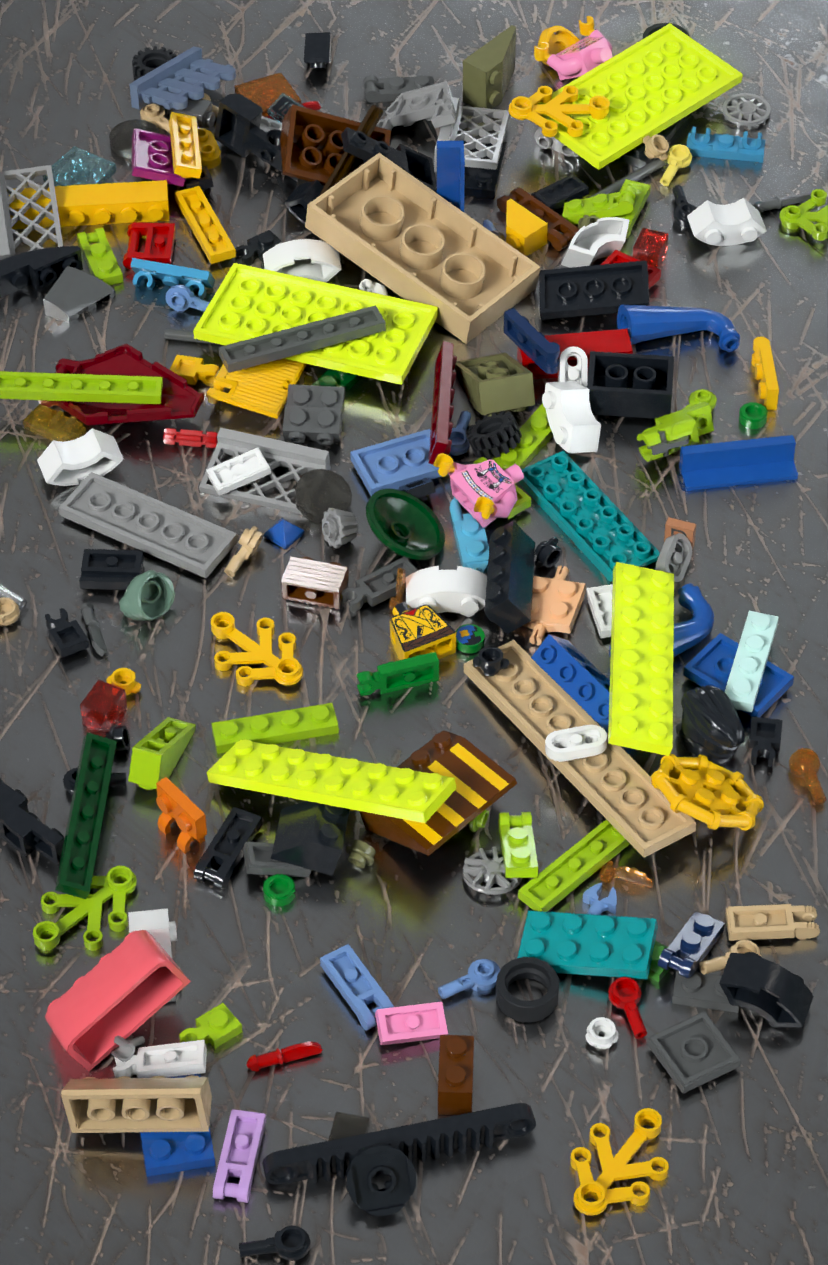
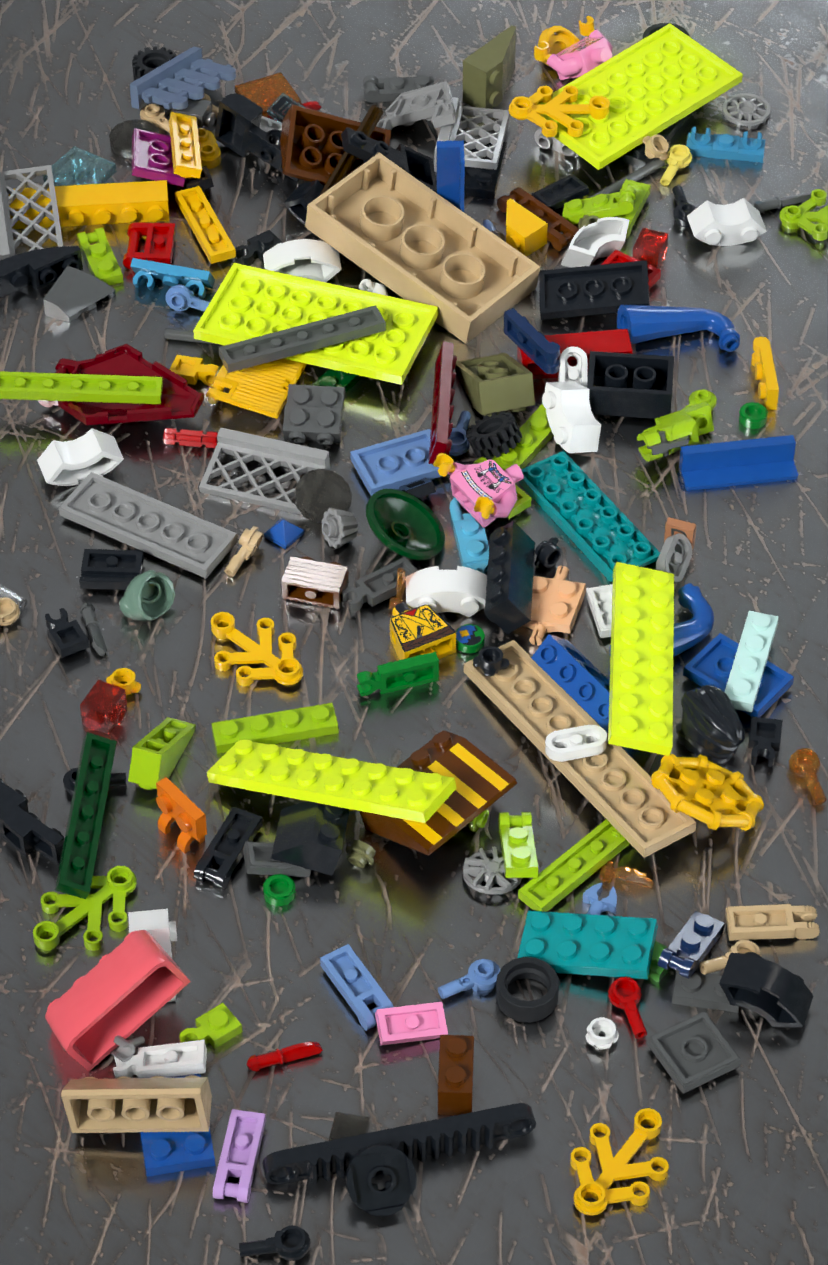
(53, 424): clear yellow plate -> none
(121, 735): black plate -> none
(238, 471): white plate -> none
(318, 49): black slope -> none

